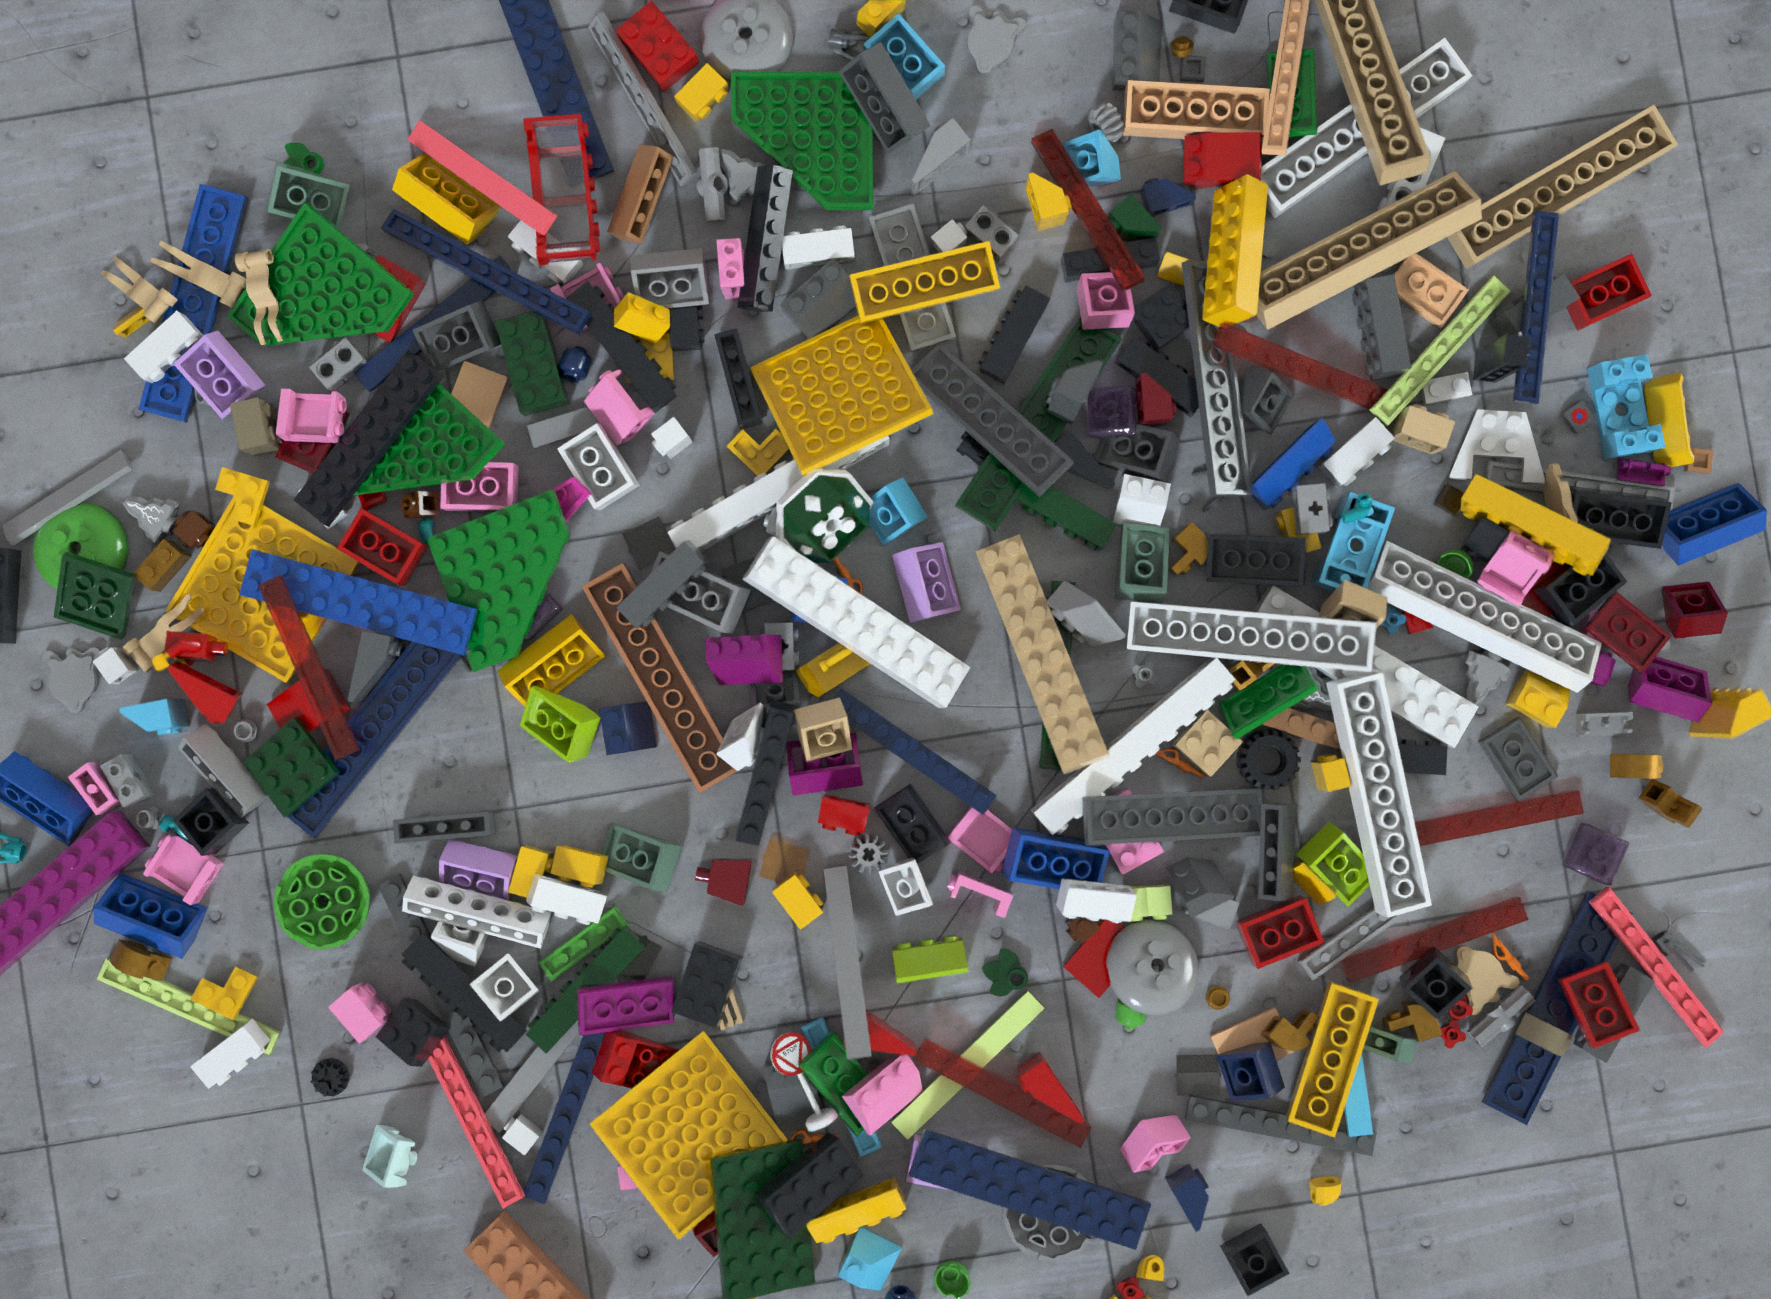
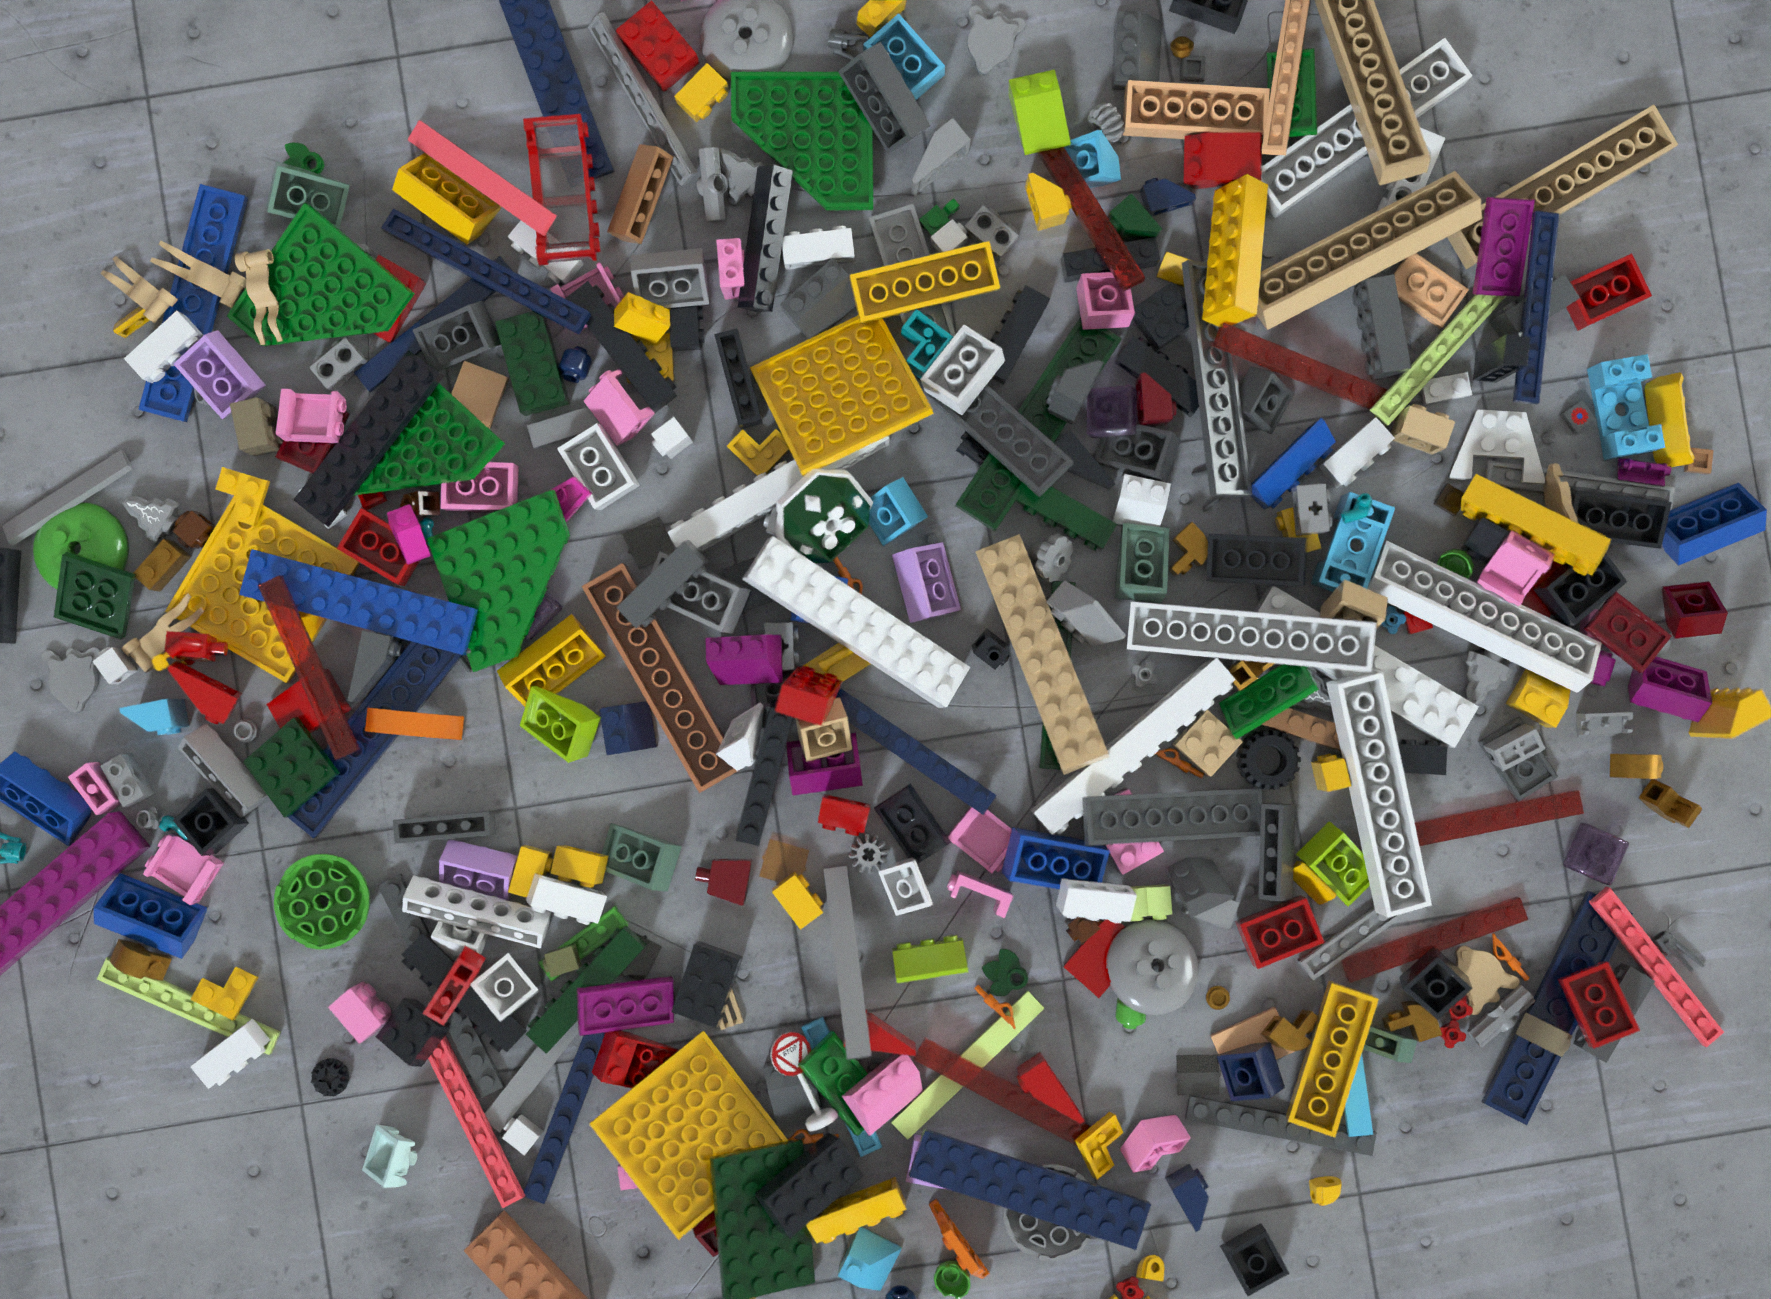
(408, 534): none -> dark pink slope
(414, 724): none -> orange slope
(454, 985): none -> red slope
(562, 960): none -> olive brick
(808, 695): none -> red slope
(928, 339): none -> teal brick
(937, 218): none -> green plate
(955, 1240): none -> orange wing
(963, 369): none -> white brick
(991, 649): none -> black brick
(998, 1007): none -> orange hand
(1039, 112): none -> lime slope
(1052, 557): none -> light grey plant
(1094, 1141): none -> yellow plate
(1503, 246): none -> magenta tile
(1515, 746): none -> light grey hinge

